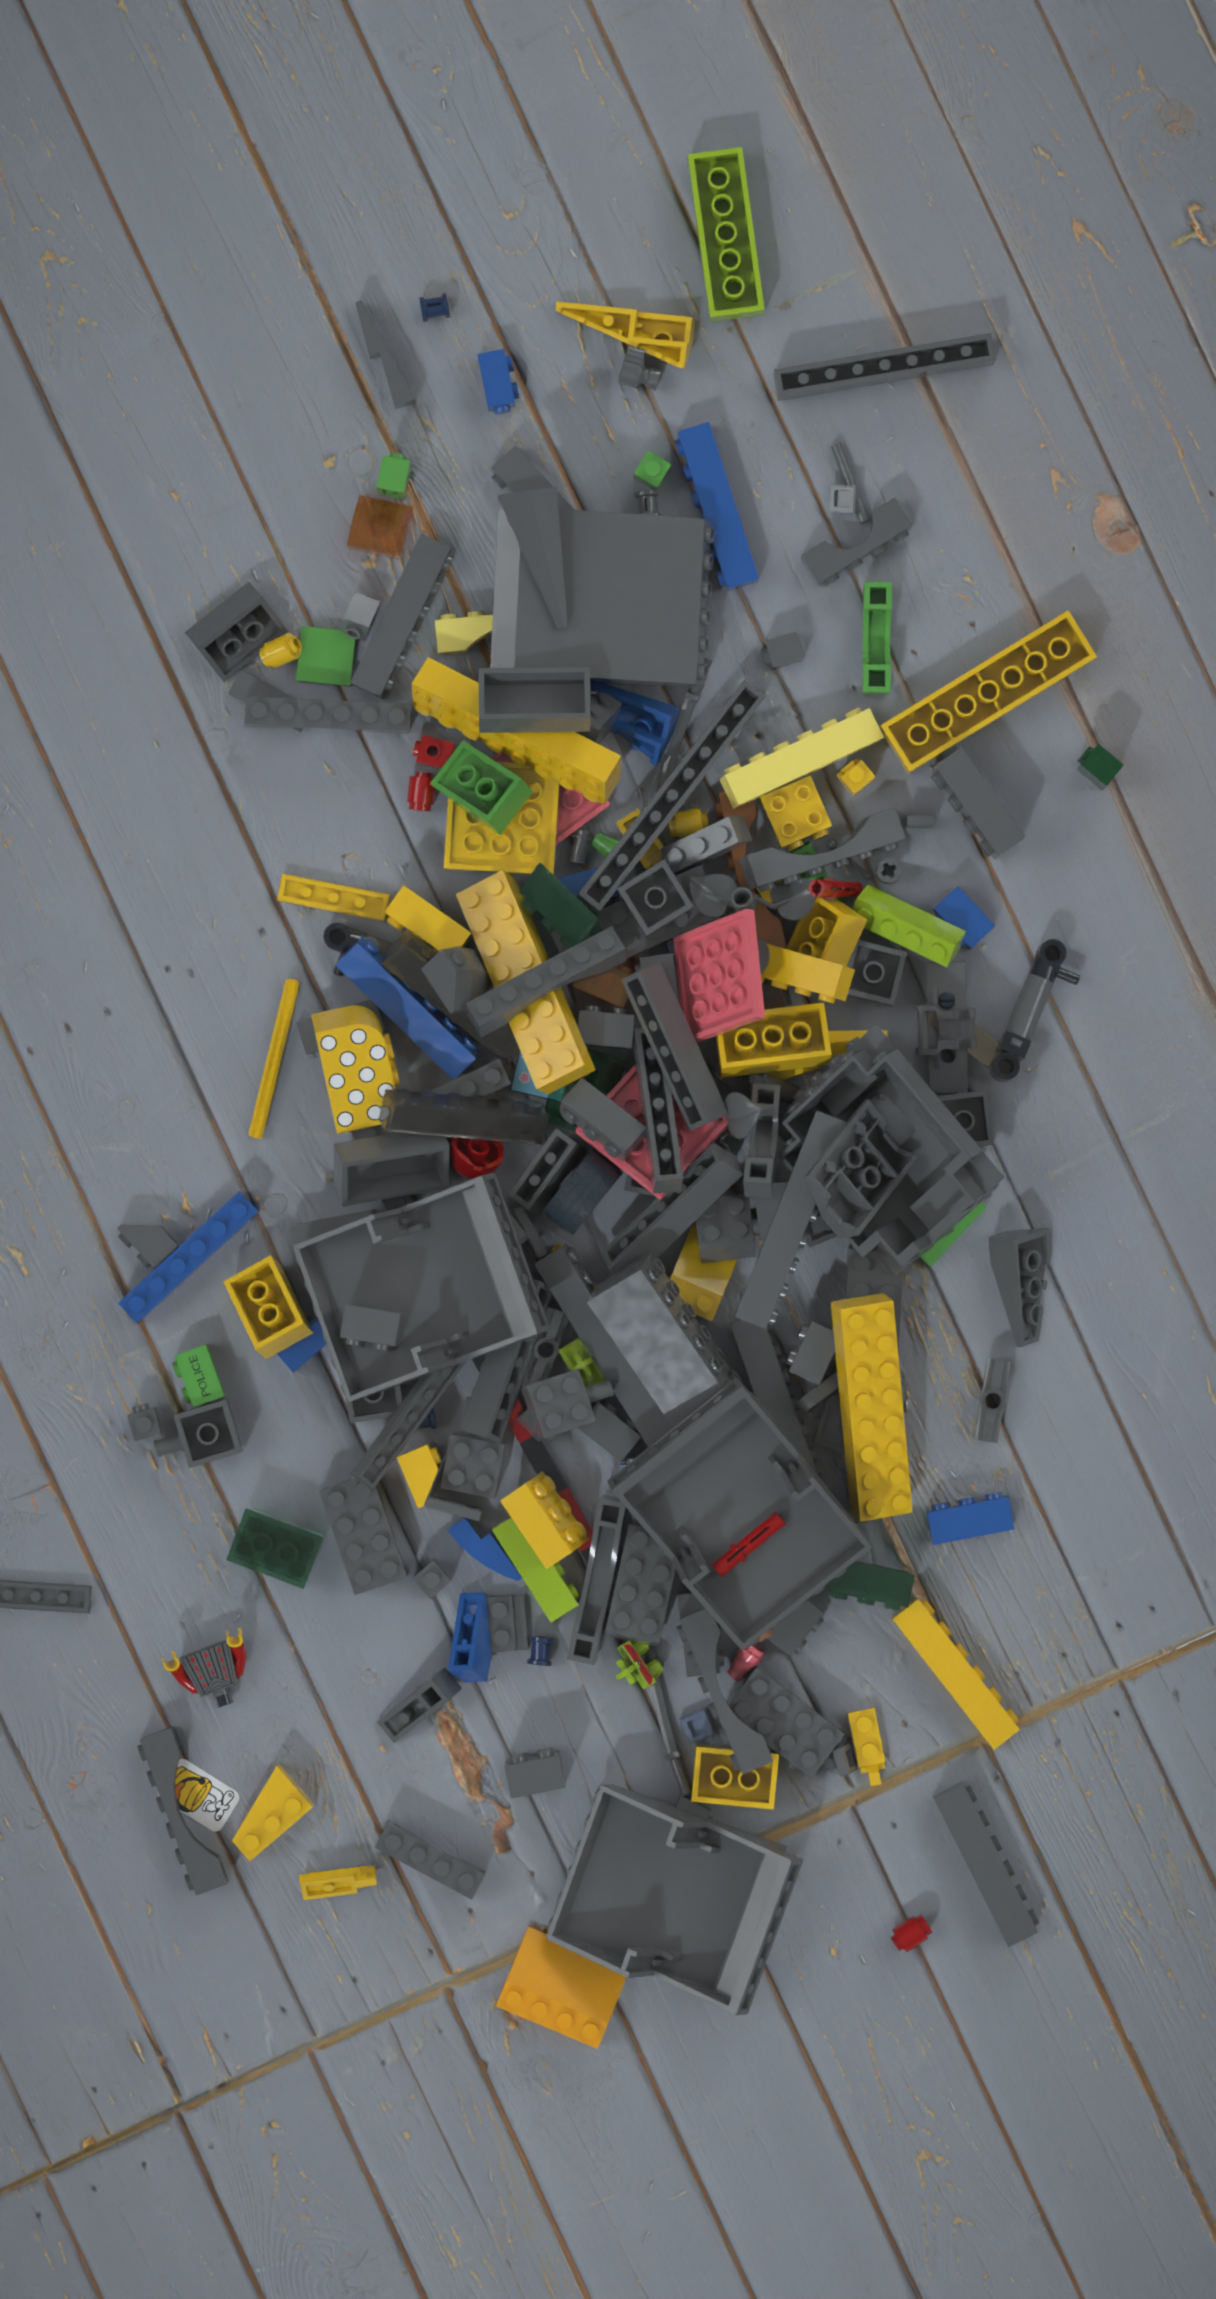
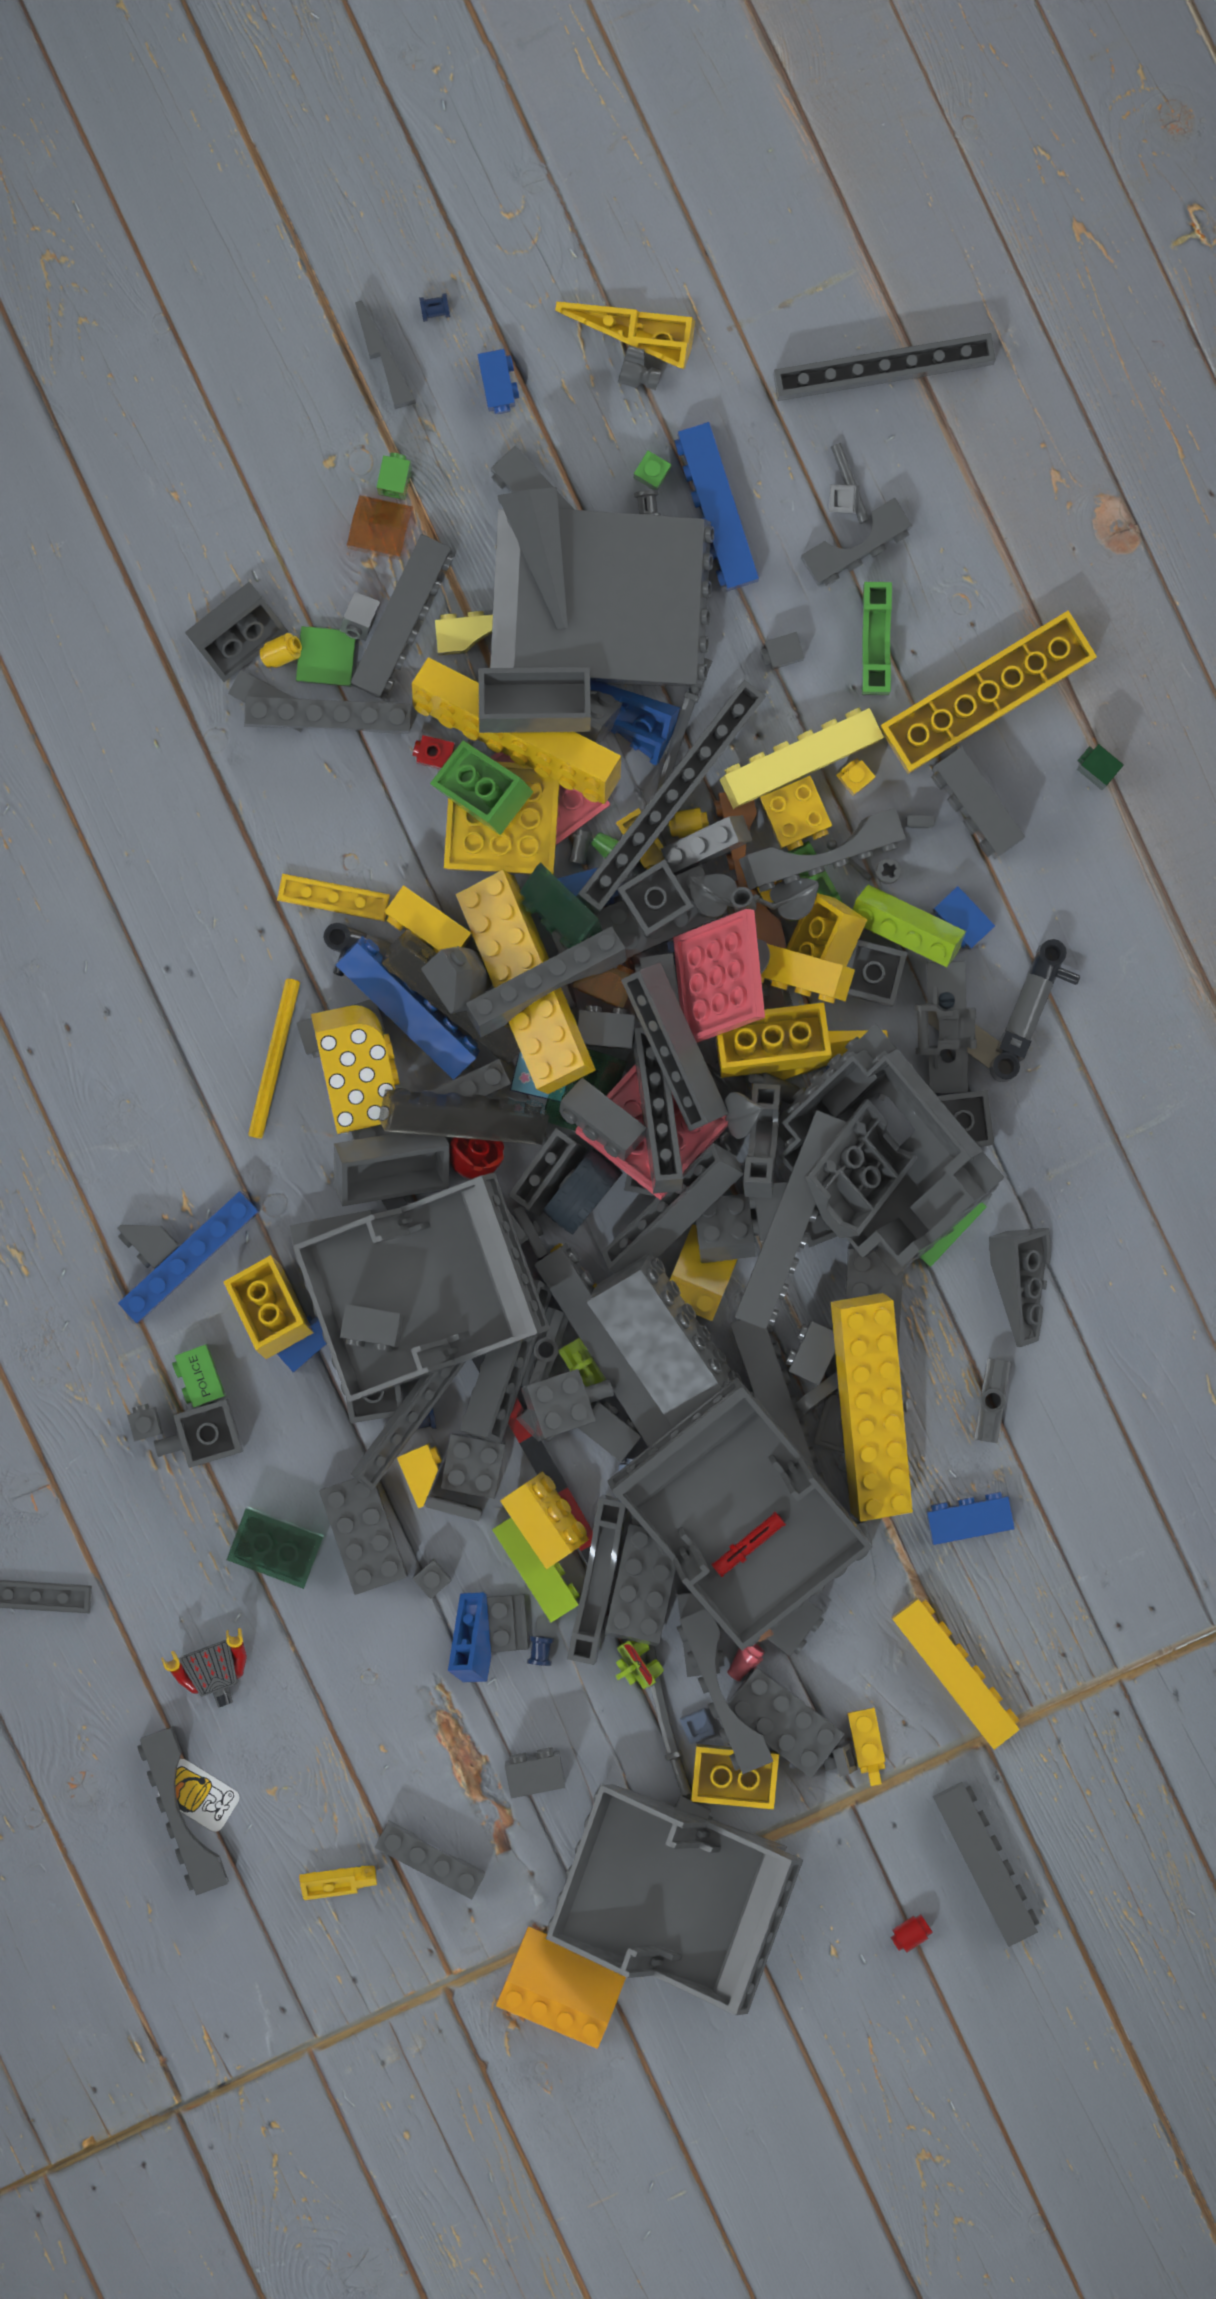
(273, 1812): yellow wedge -> none
(419, 1705): dark grey slope -> none
(421, 792): red brick -> none
(484, 1549): blue slope -> none
(725, 234): lime brick -> none
(828, 883): red pin -> none
(873, 1584): clear green brick -> none

